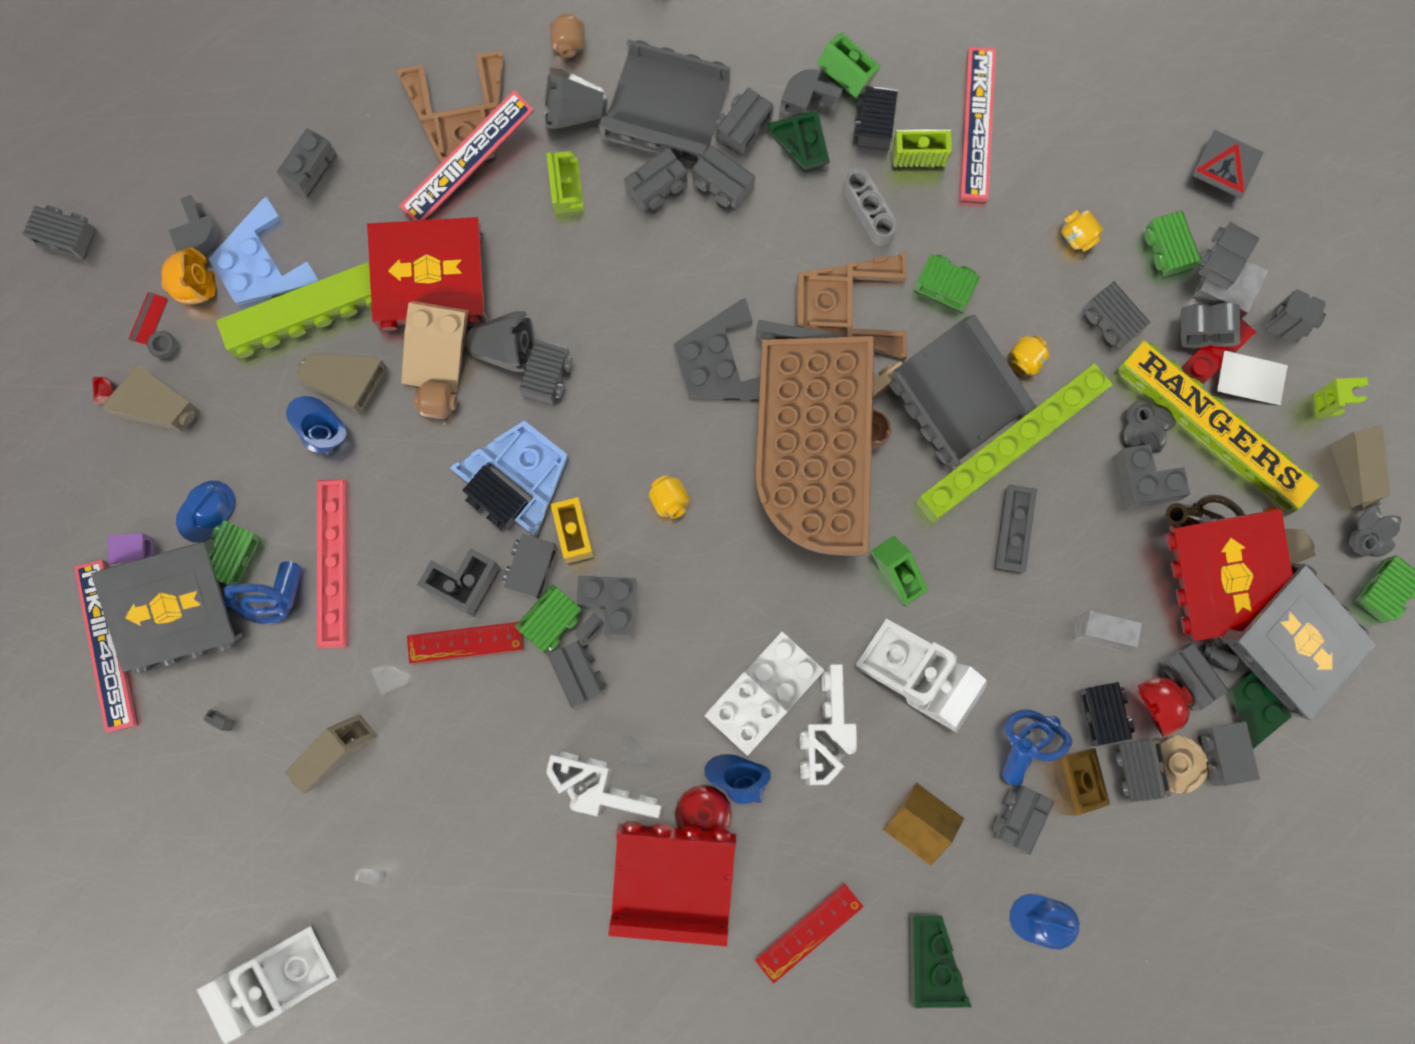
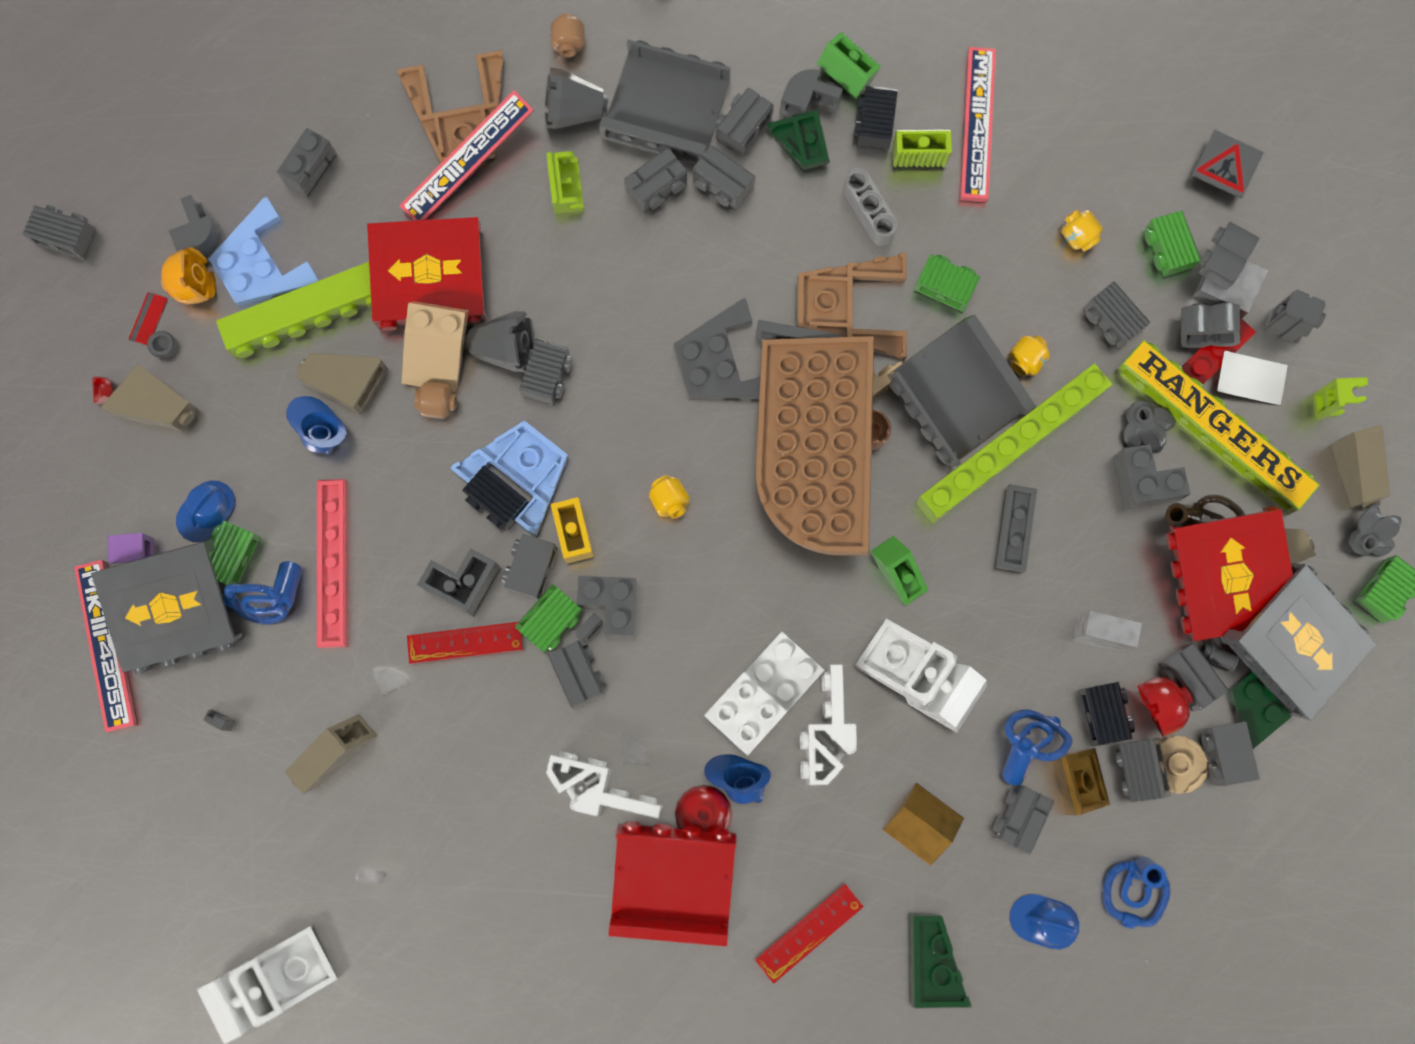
(1152, 876): none -> blue piece

